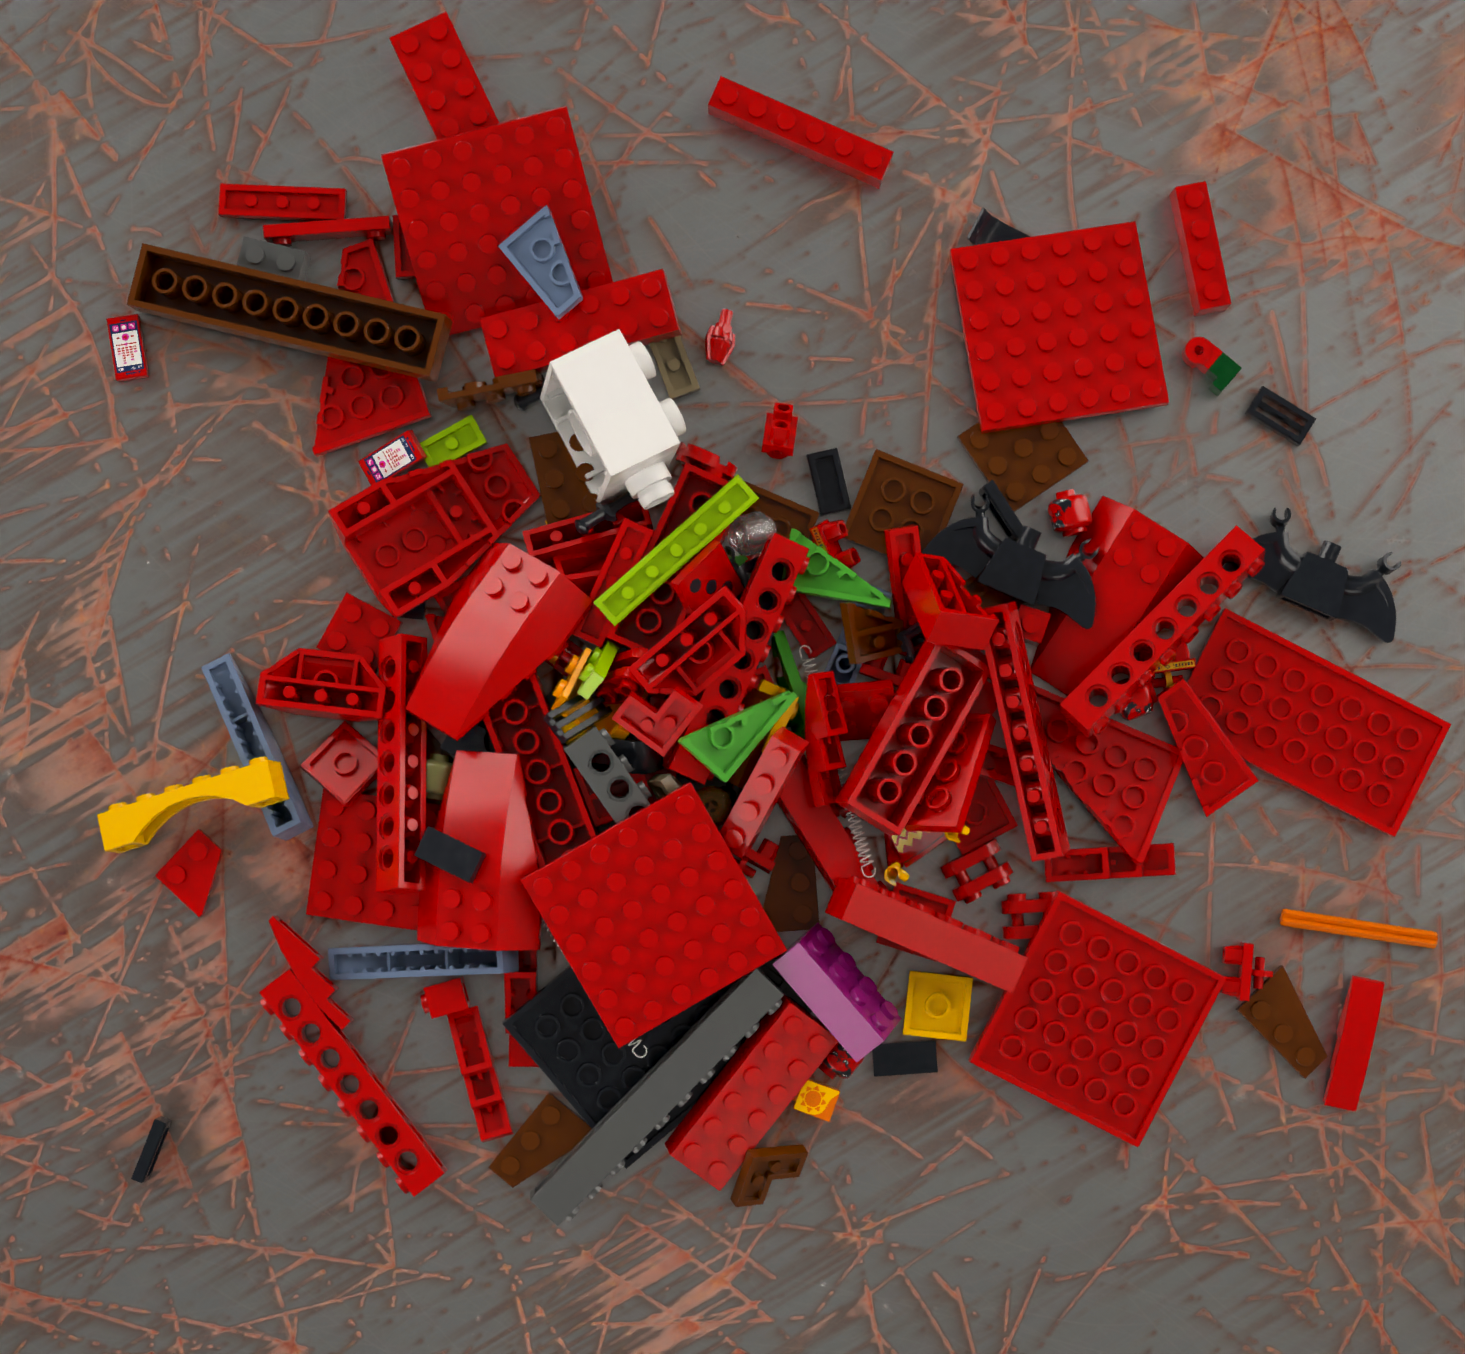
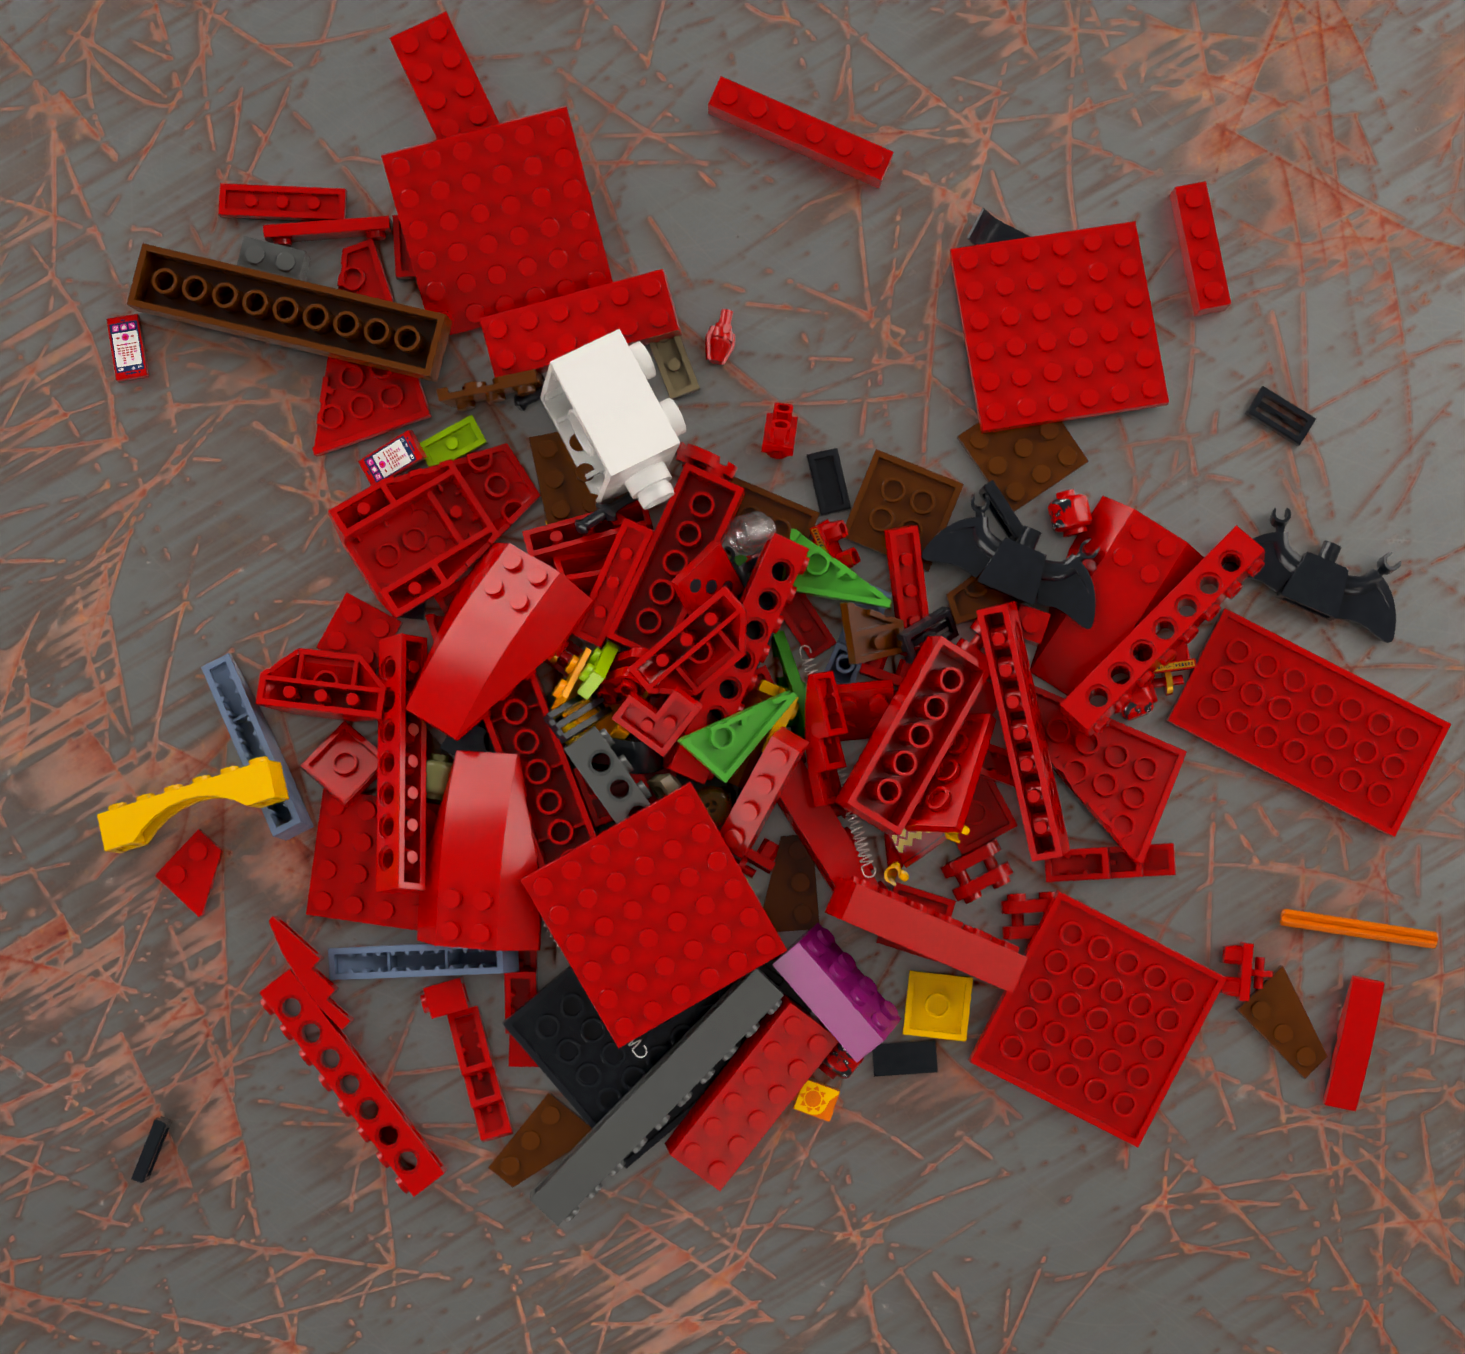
(450, 854): black tile -> none
(543, 262): sand blue wing -> none
(676, 550): lime tile -> none
(762, 1167): reddish brown plate -> none
(944, 606): red wedge -> none
(1208, 754): red wing -> none
(1211, 361): leg -> none

